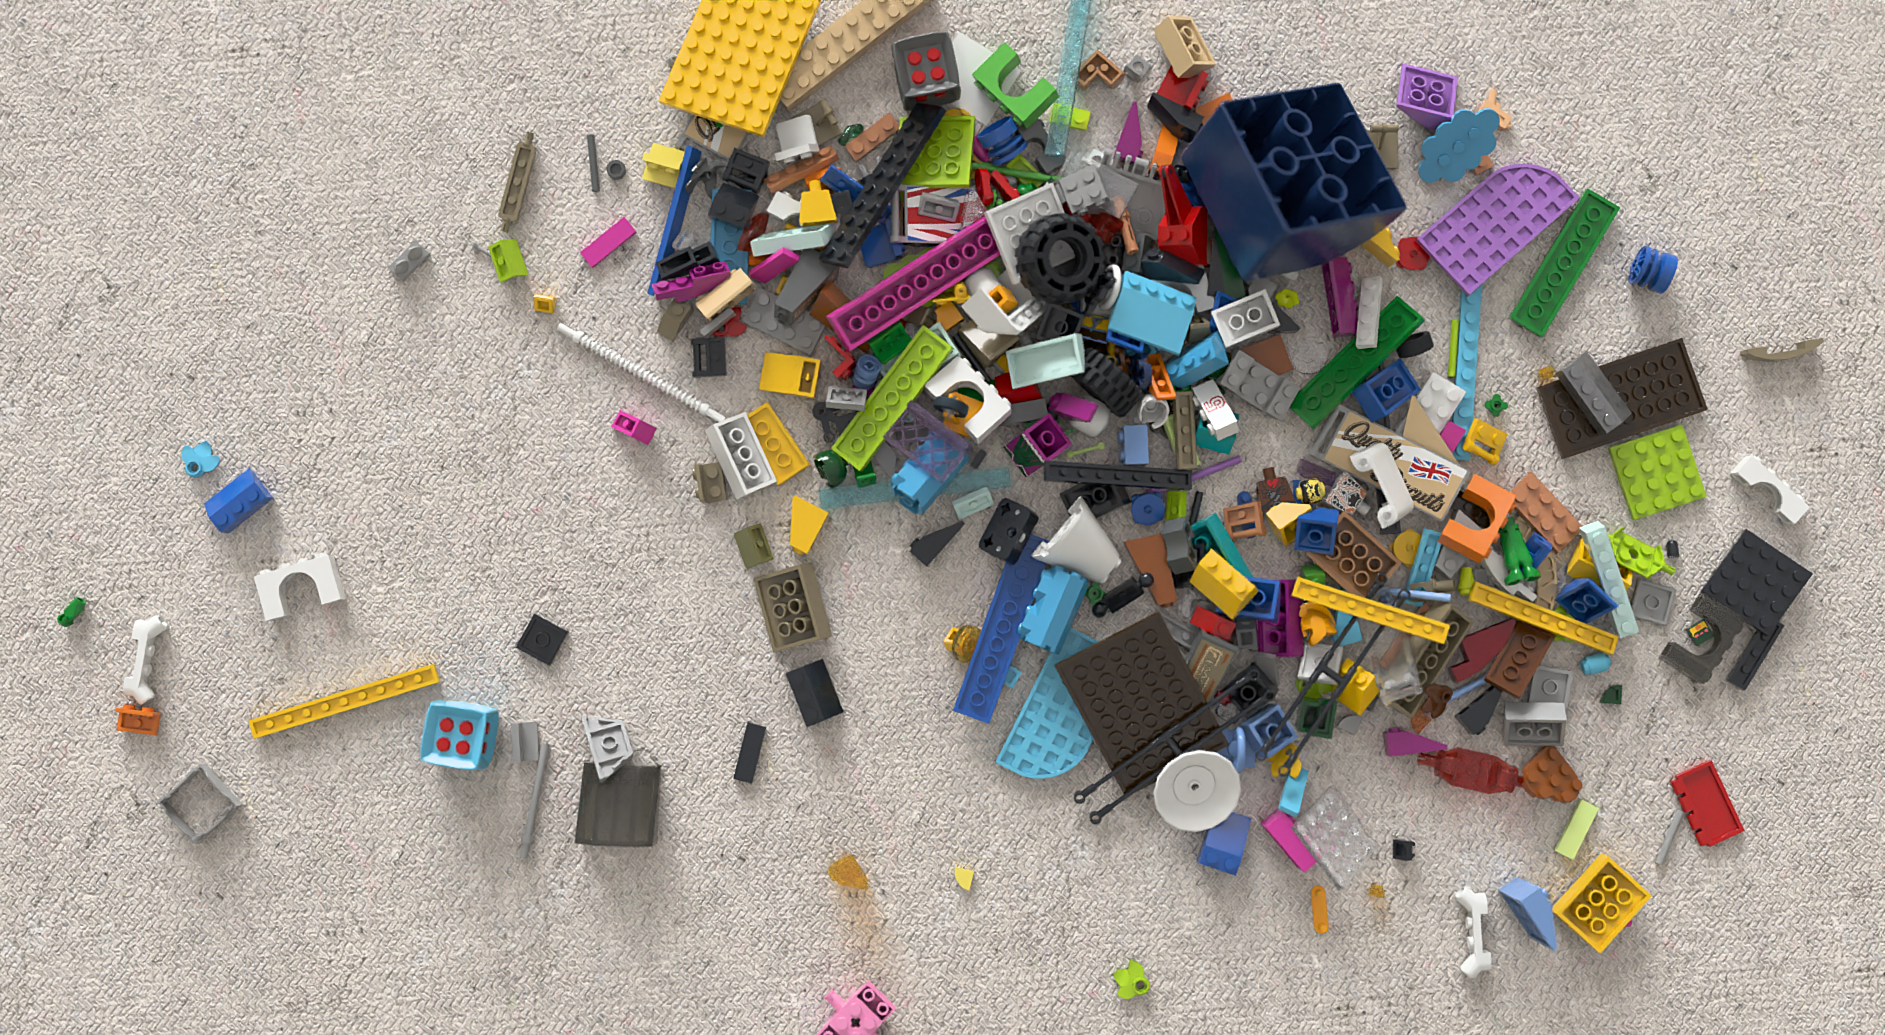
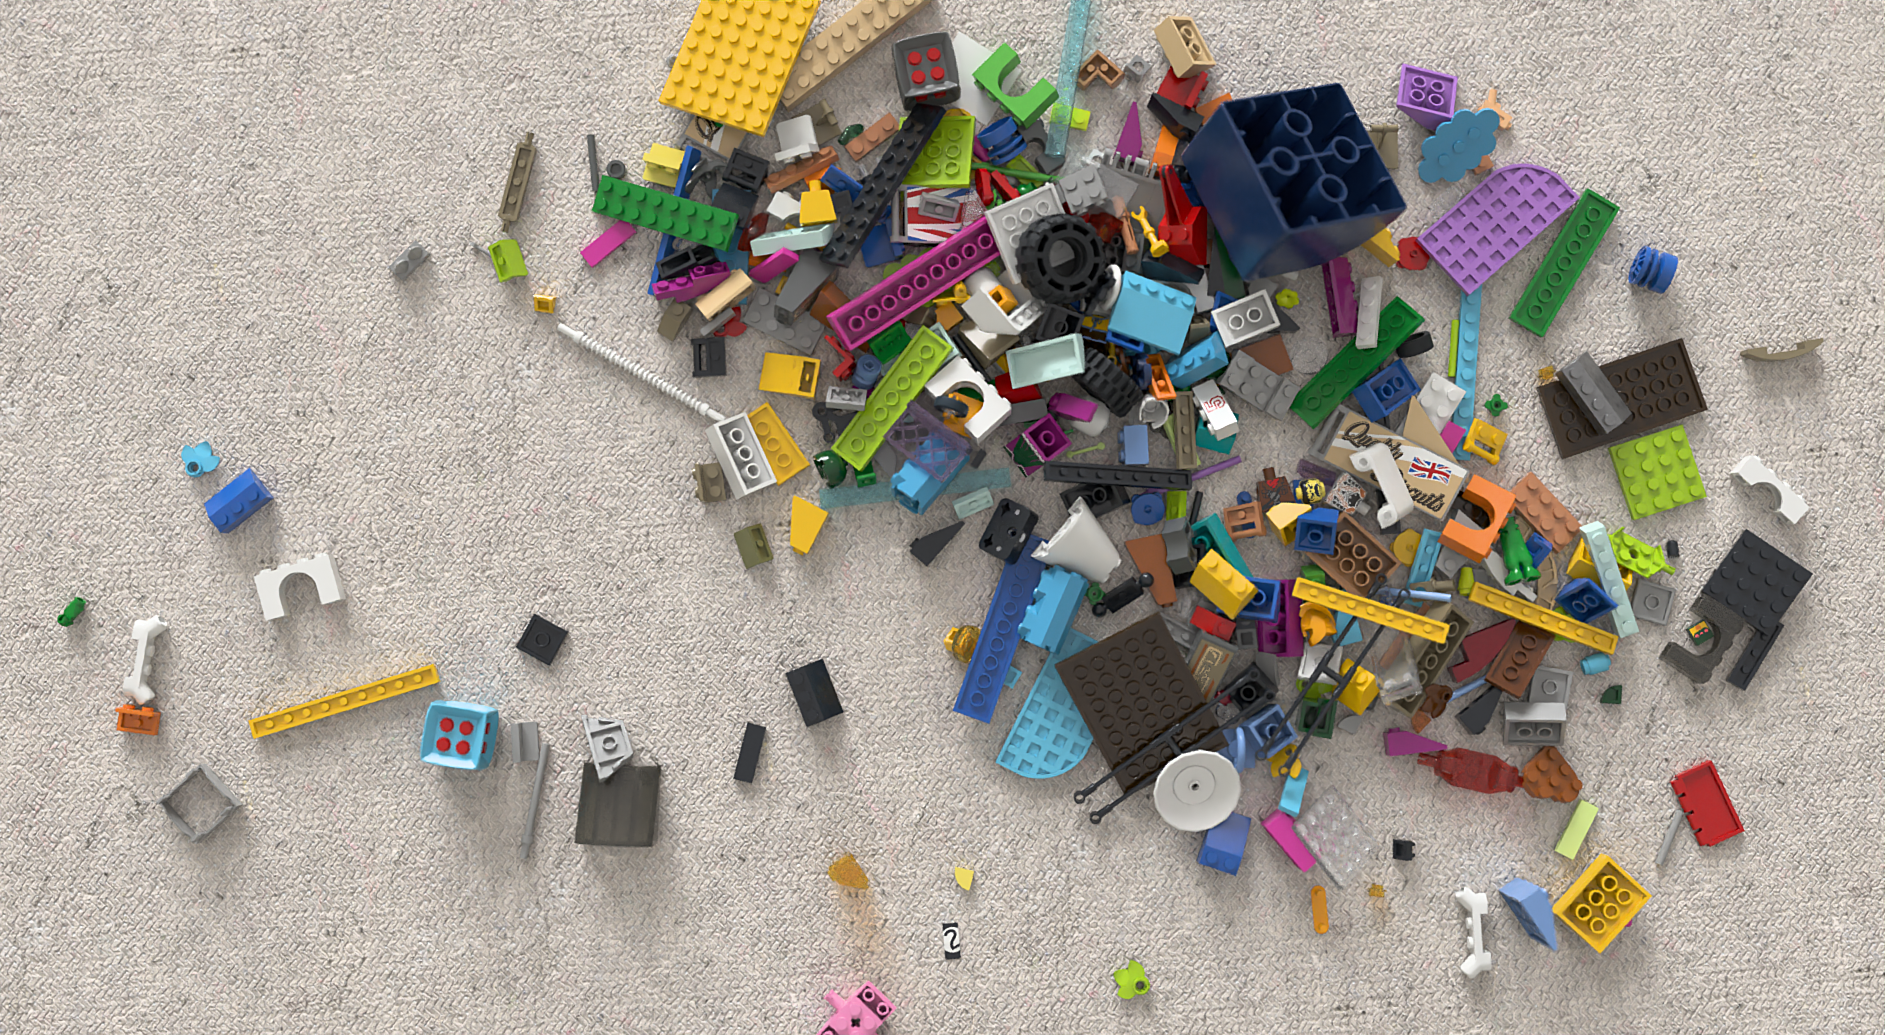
(634, 427): dark pink slope -> none
(665, 213): none -> green plate
(792, 607): dark tan slope -> none
(951, 941): none -> sticker
(1158, 247): none -> yellow piece

